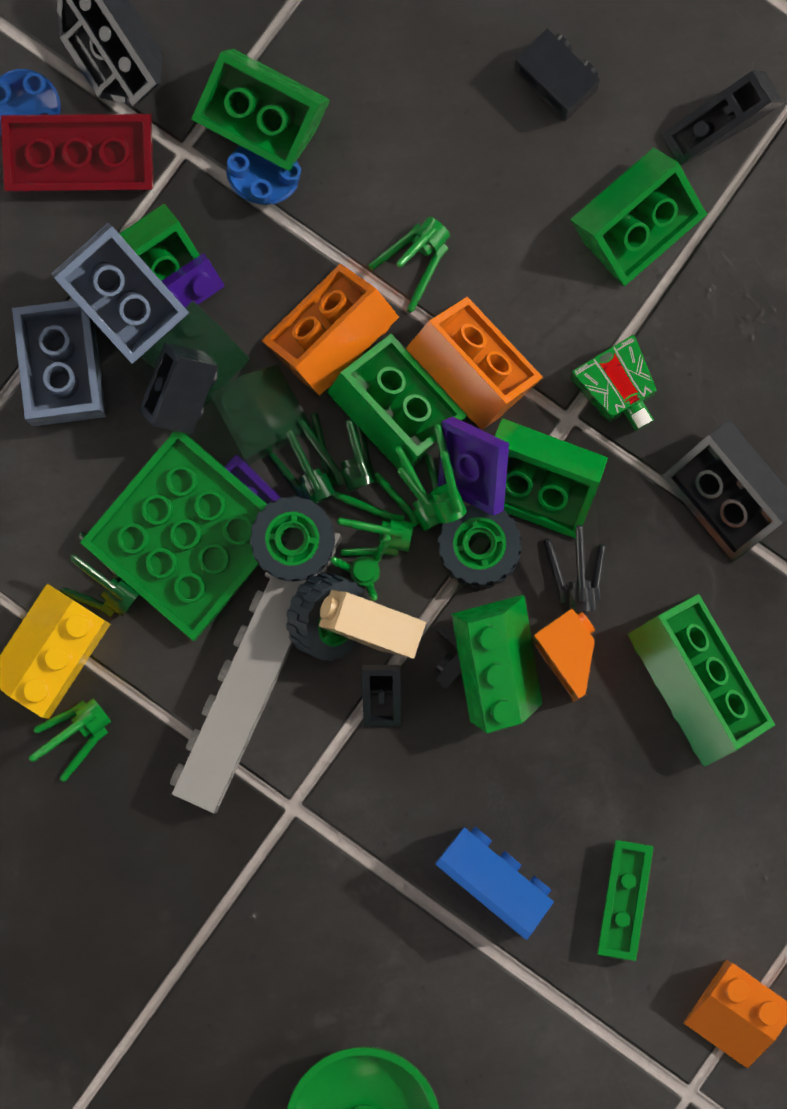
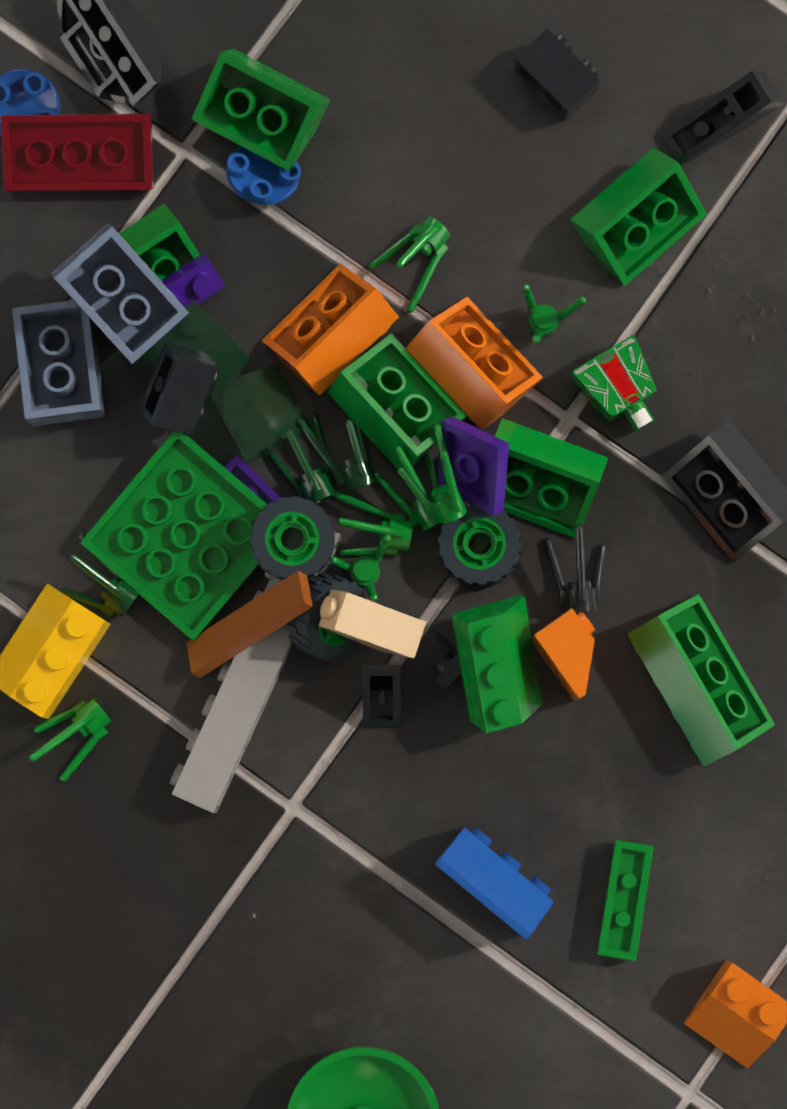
(249, 624): none -> dark orange tile
(544, 318): none -> green plant

